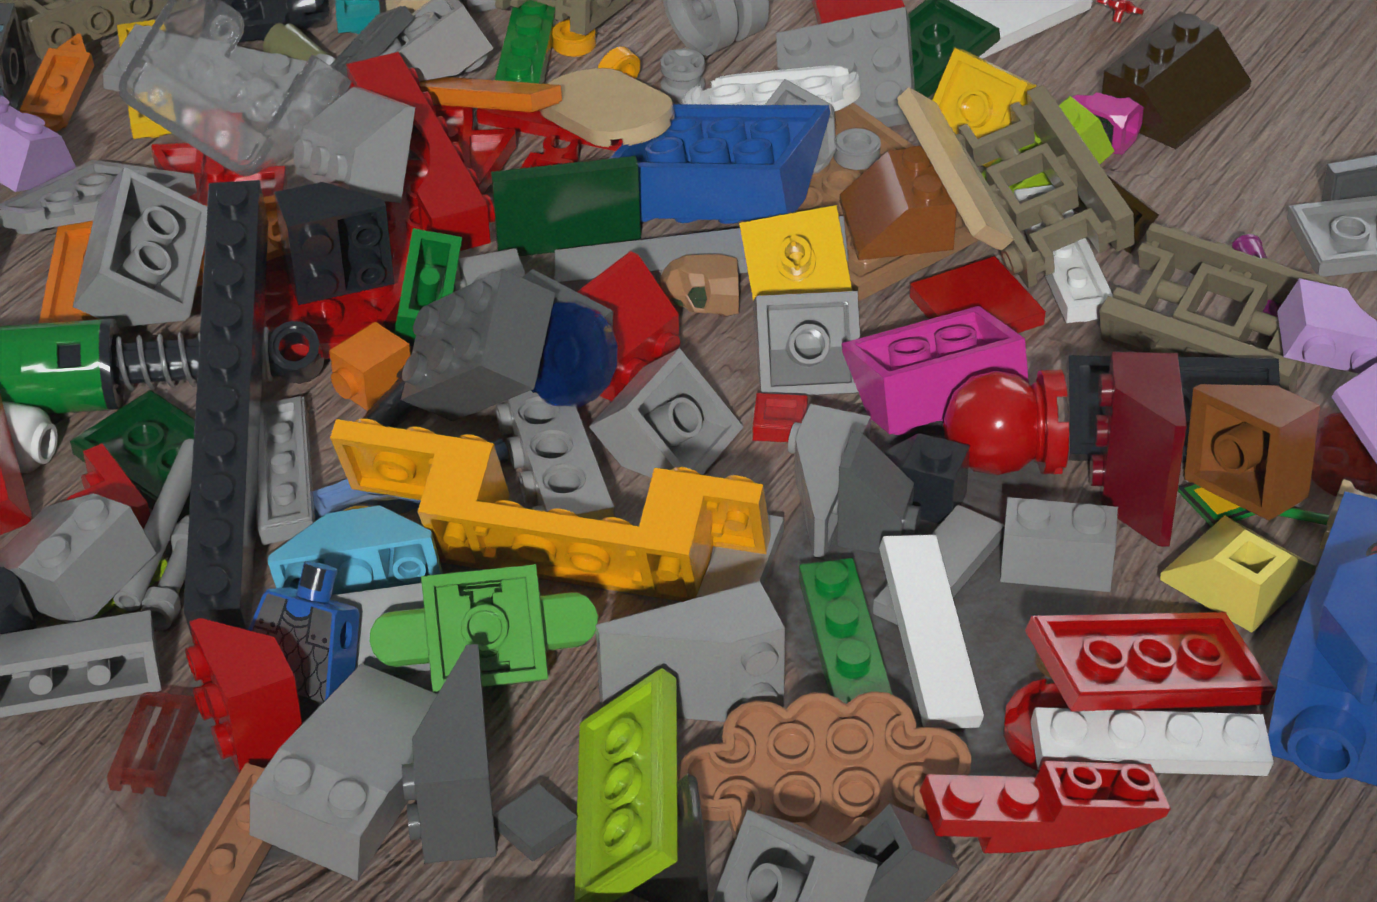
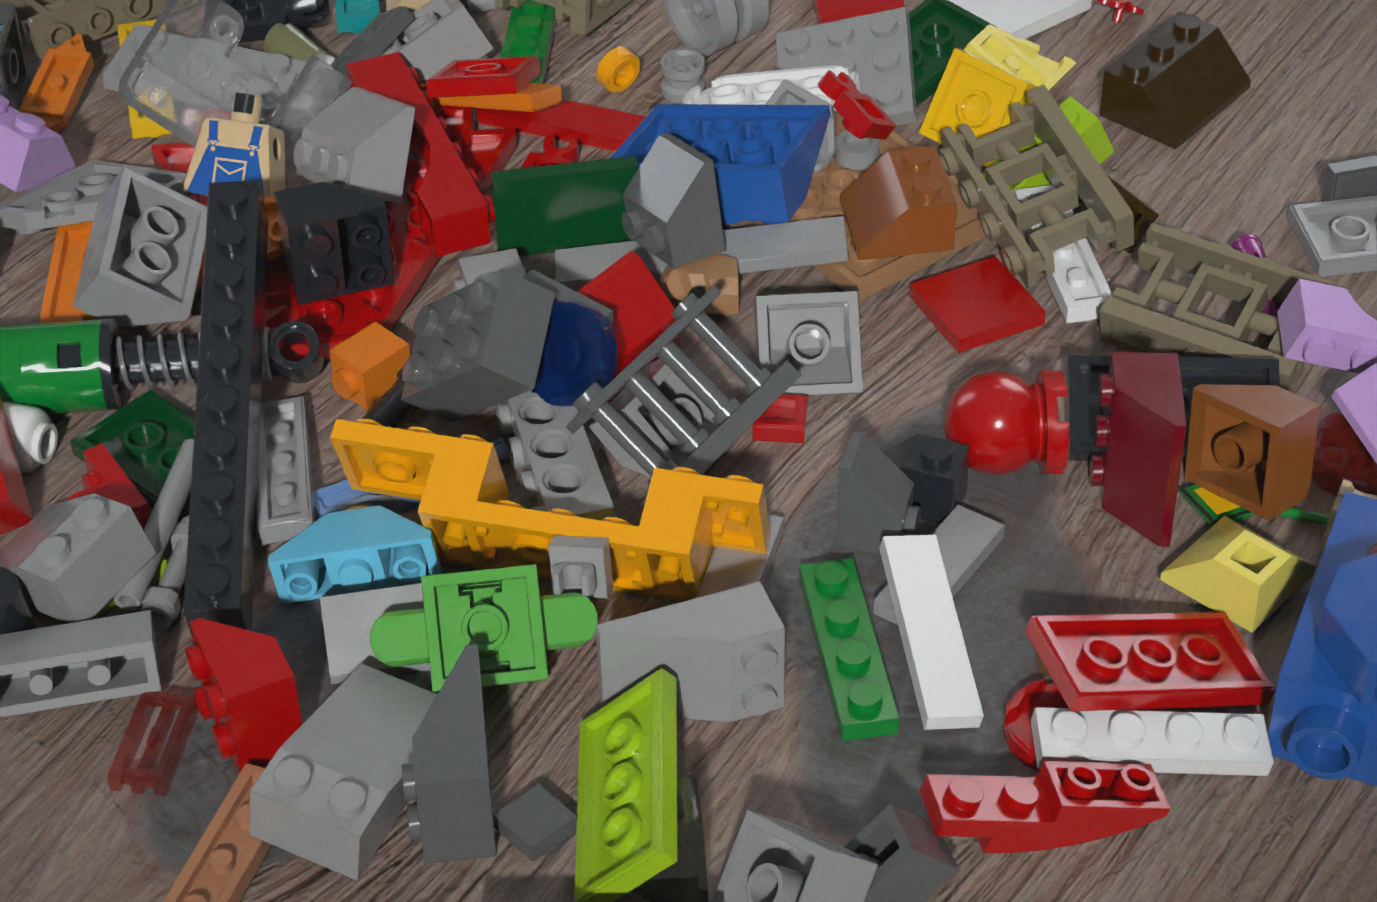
(238, 150): none -> torso
(311, 630): torso -> none
(427, 276): green brick -> none
(483, 77): none -> red tile
(571, 43): light orange tile -> none
(581, 566): none -> light grey tile
(610, 106): tan tile -> none
(674, 204): none -> dark grey slope
(730, 416): none -> dark grey fence
(796, 253): yellow tile -> none
(818, 452): light grey slope -> none
(821, 763): nougat plate -> none
(860, 112): none -> red plate
(914, 369): dark pink slope -> none
(954, 169): tan tile -> none
(1019, 57): none -> light yellow wing
(1059, 544): light grey slope -> none
(1118, 116): dark pink rock -> none

